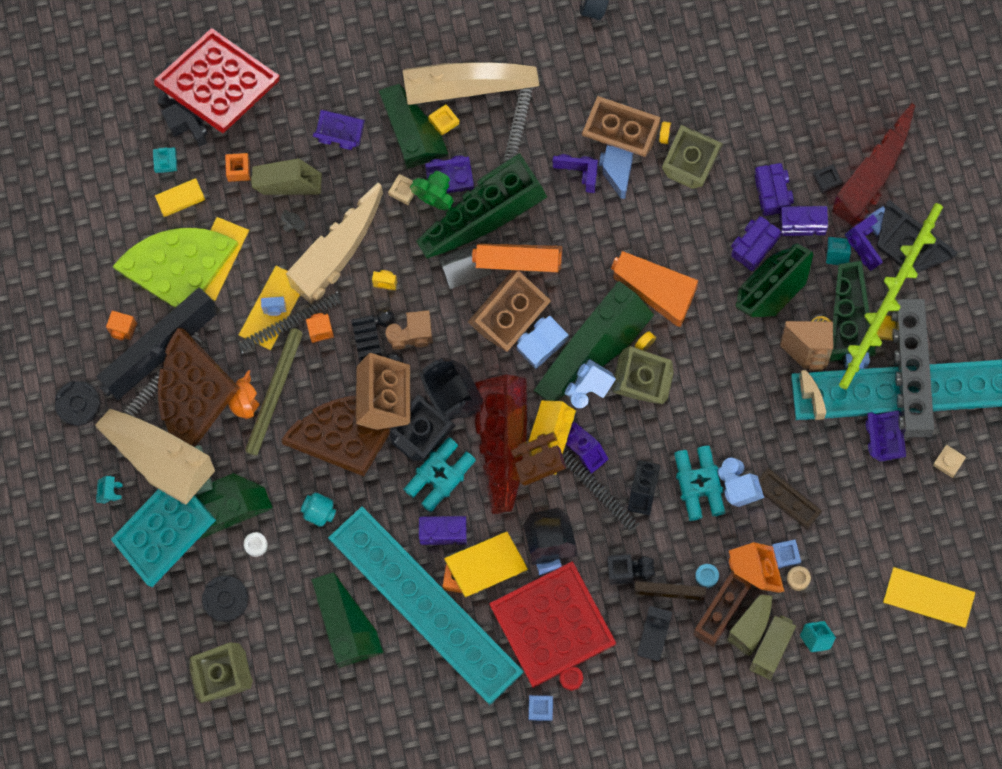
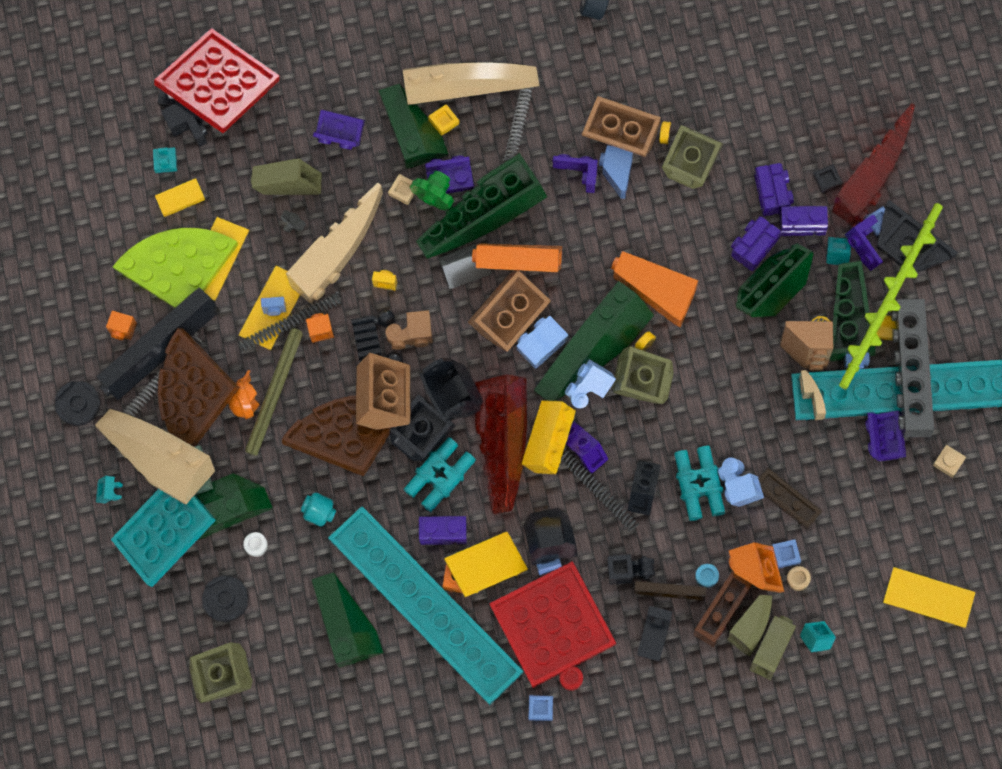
(236, 161): orange plate -> none
(541, 464): reddish brown plate -> none

